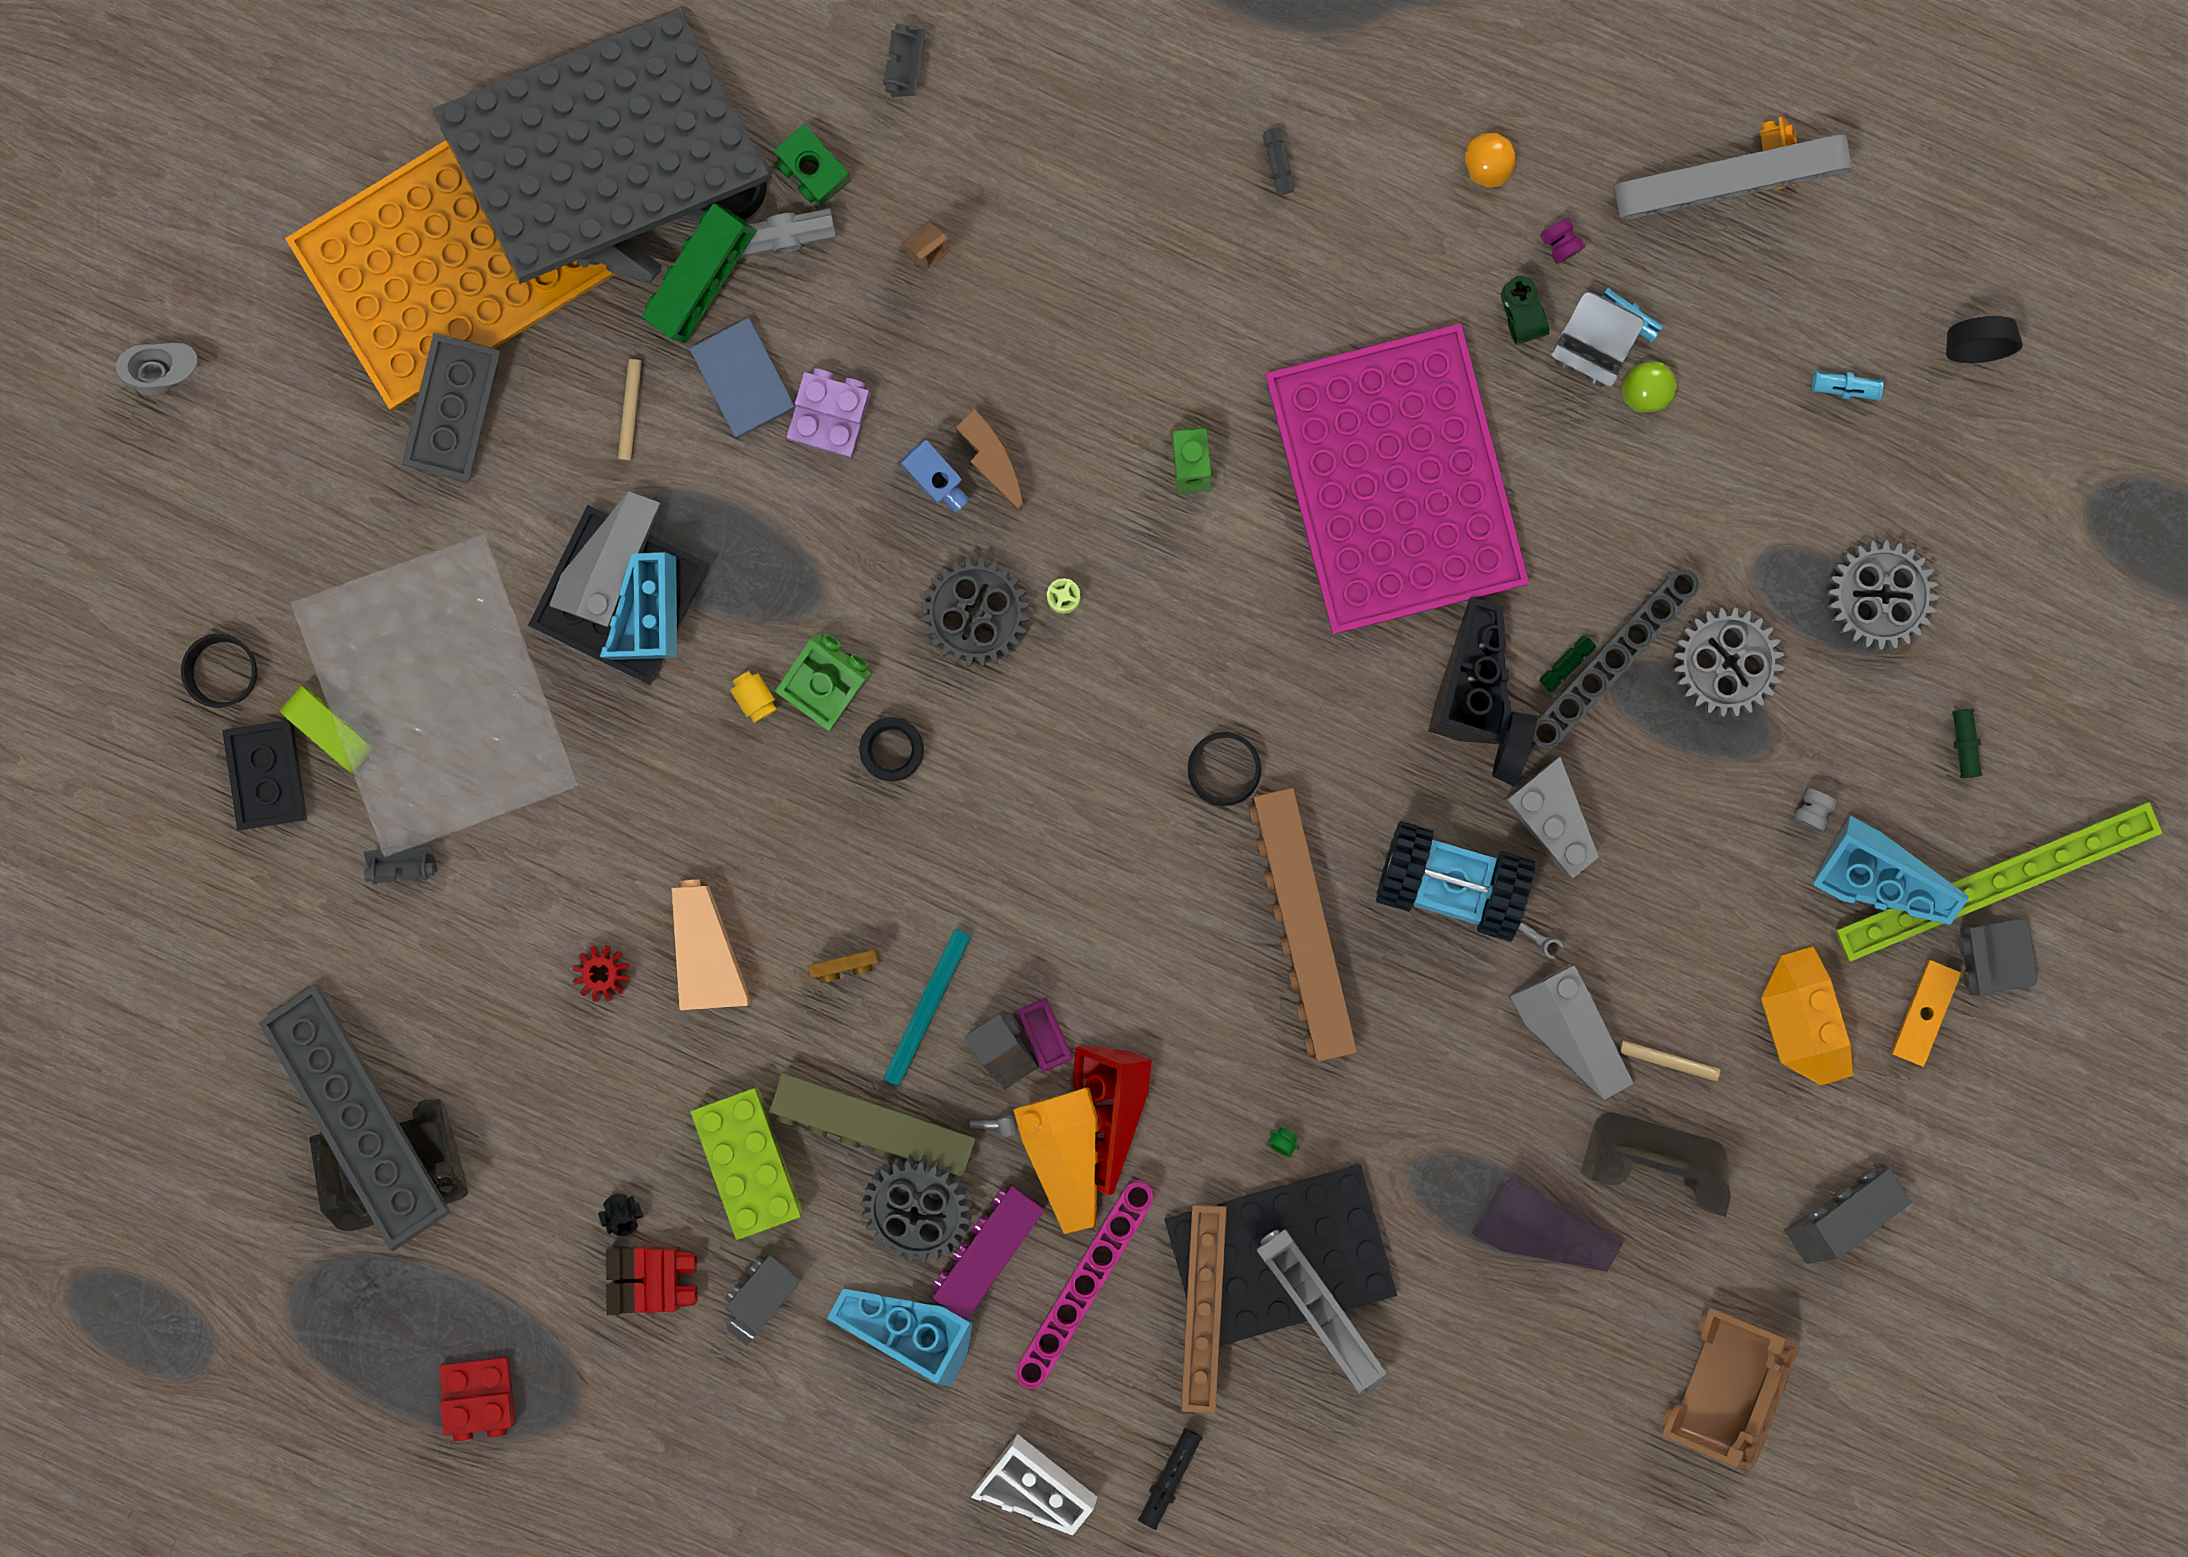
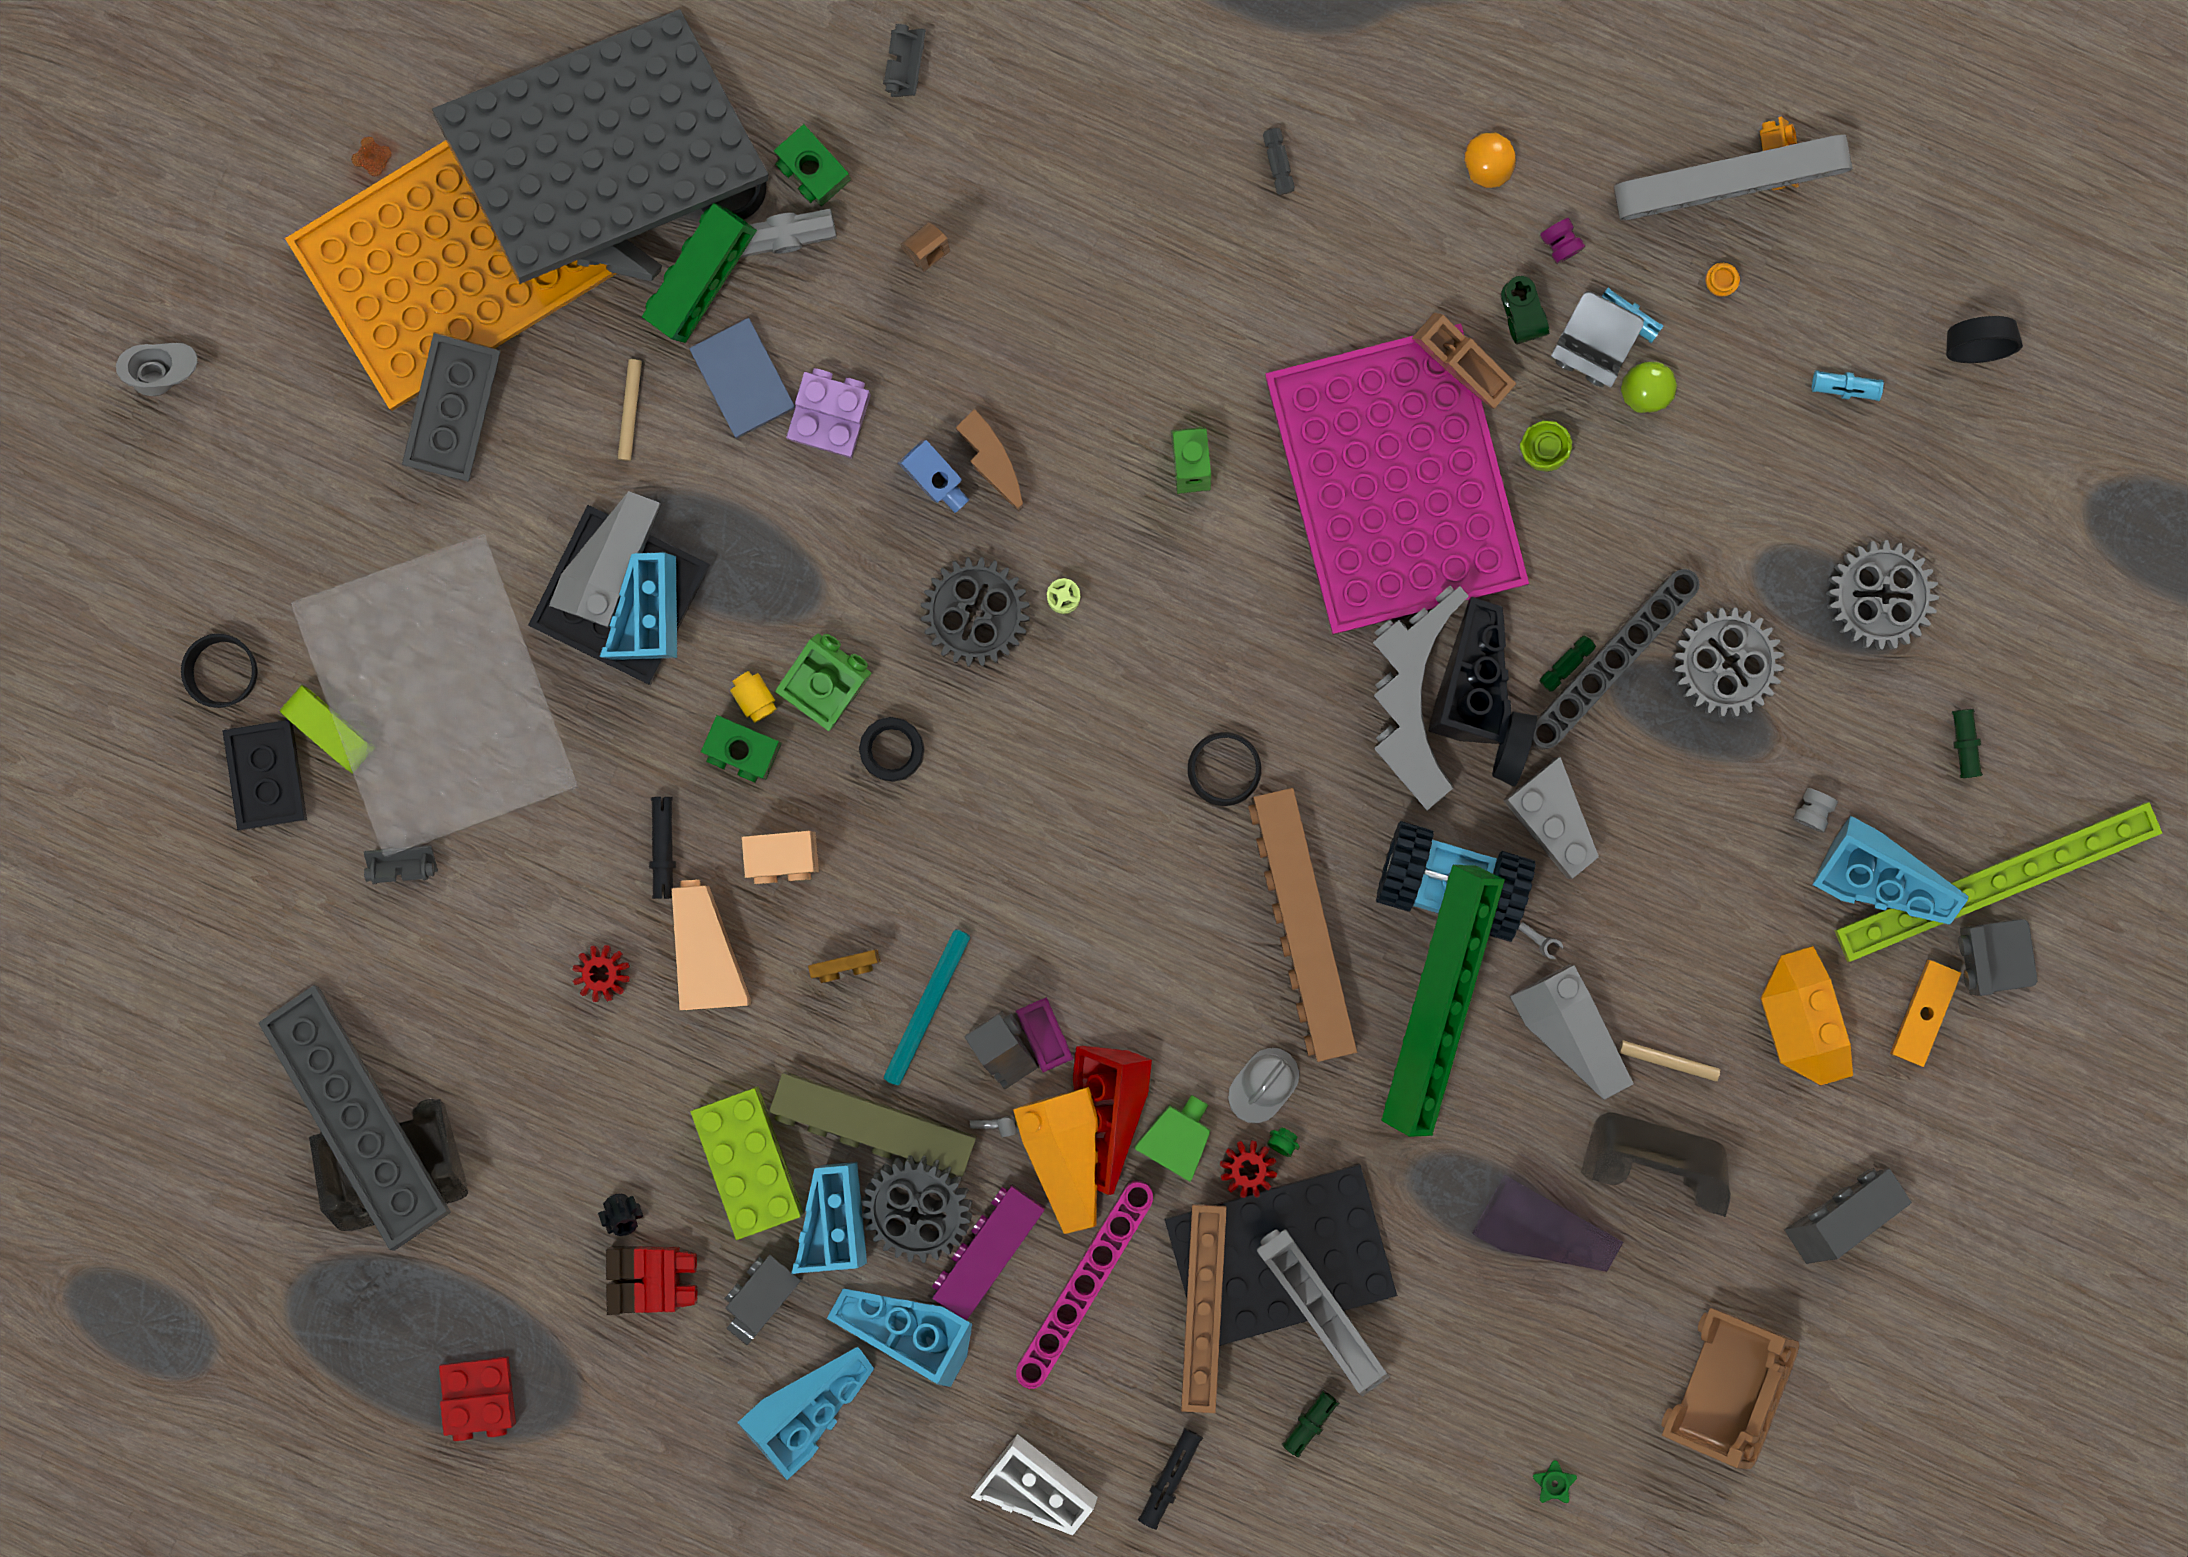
(375, 165): none -> clear orange plate
(662, 848): none -> black pin
(723, 737): none -> green brick
(780, 855): none -> light nougat brick
(796, 1416): none -> medium azure wedge
(833, 1222): none -> medium azure wedge
(1177, 1138): none -> bright green torso
(1242, 1179): none -> red gear
(1263, 1085): none -> light grey piece
(1310, 1423): none -> dark green pin
(1407, 747): none -> light grey arch
(1442, 1000): none -> green brick
(1464, 360): none -> medium nougat slope
(1546, 446): none -> lime hair
(1558, 1492): none -> green plate
(1722, 279): none -> light orange plate

